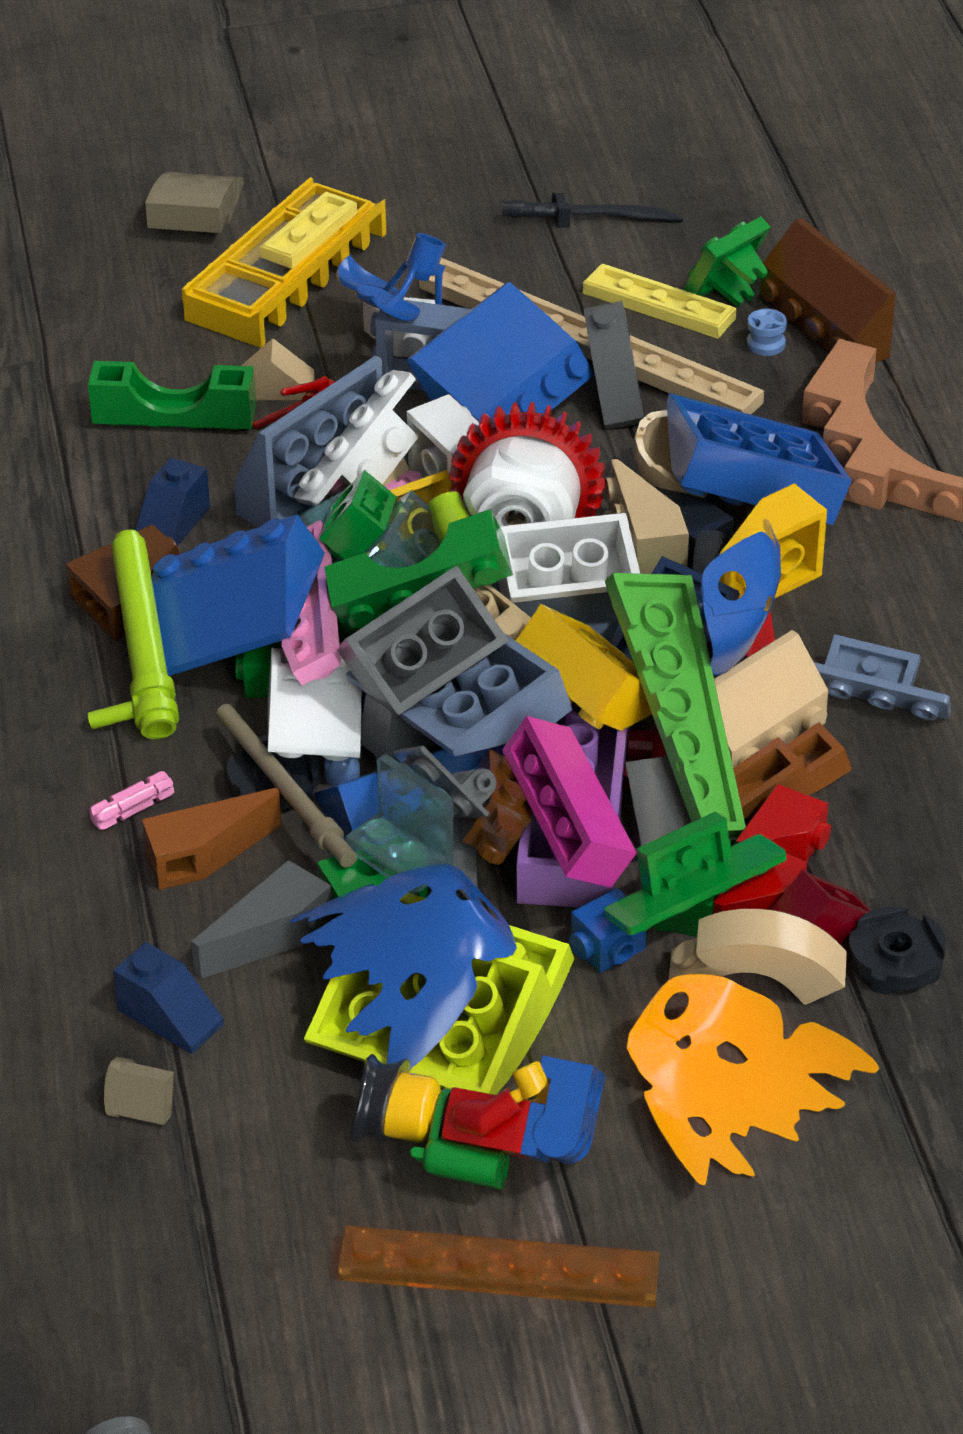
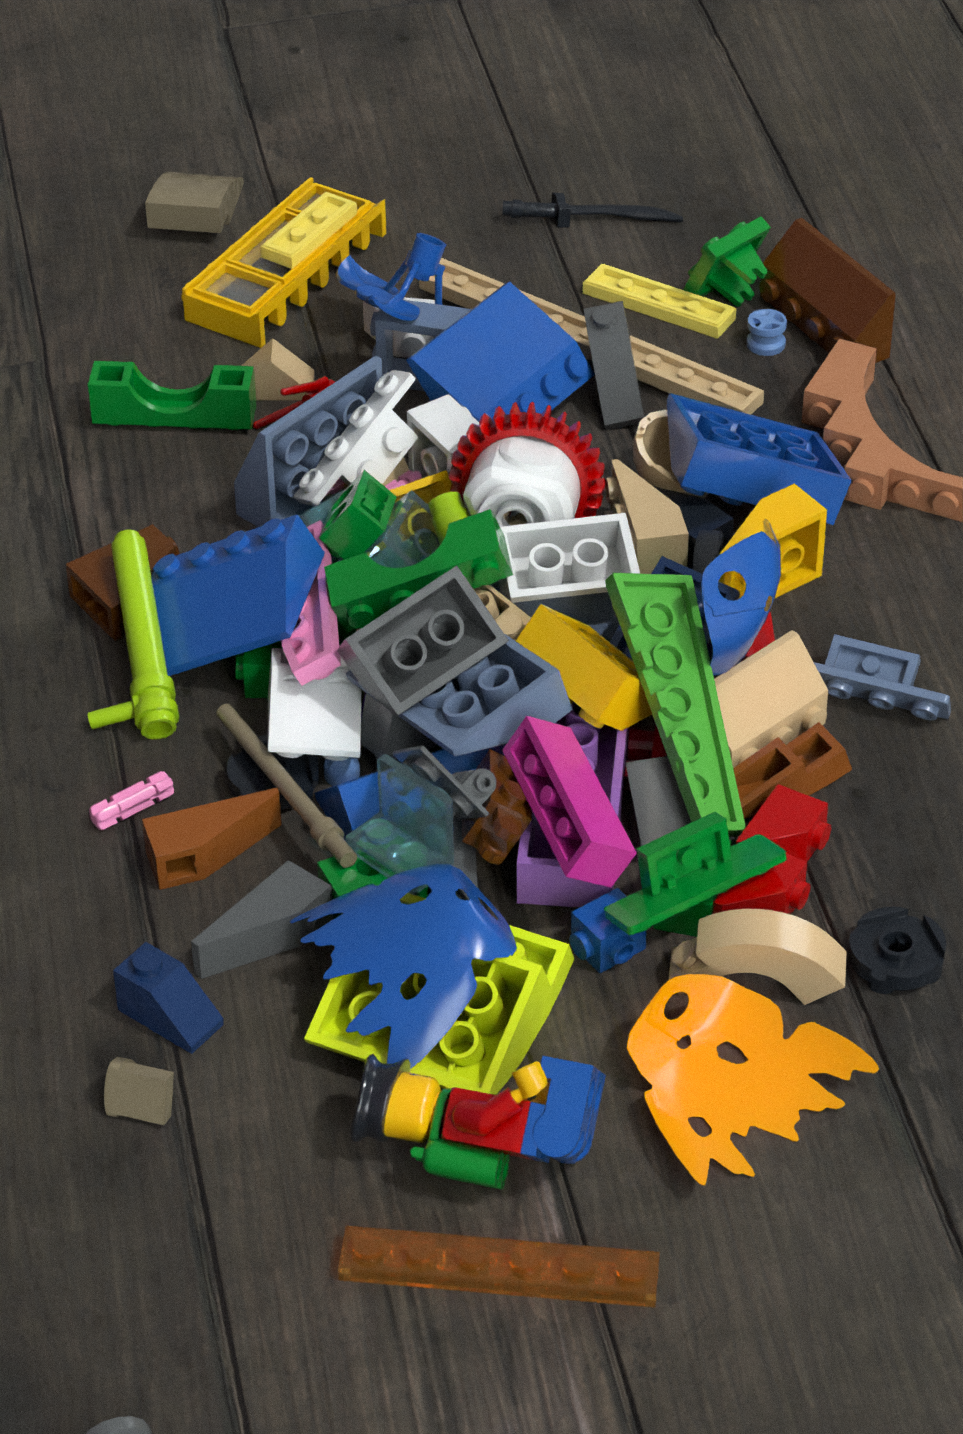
(175, 499): dark blue slope -> none
(823, 904): dark red slope -> none

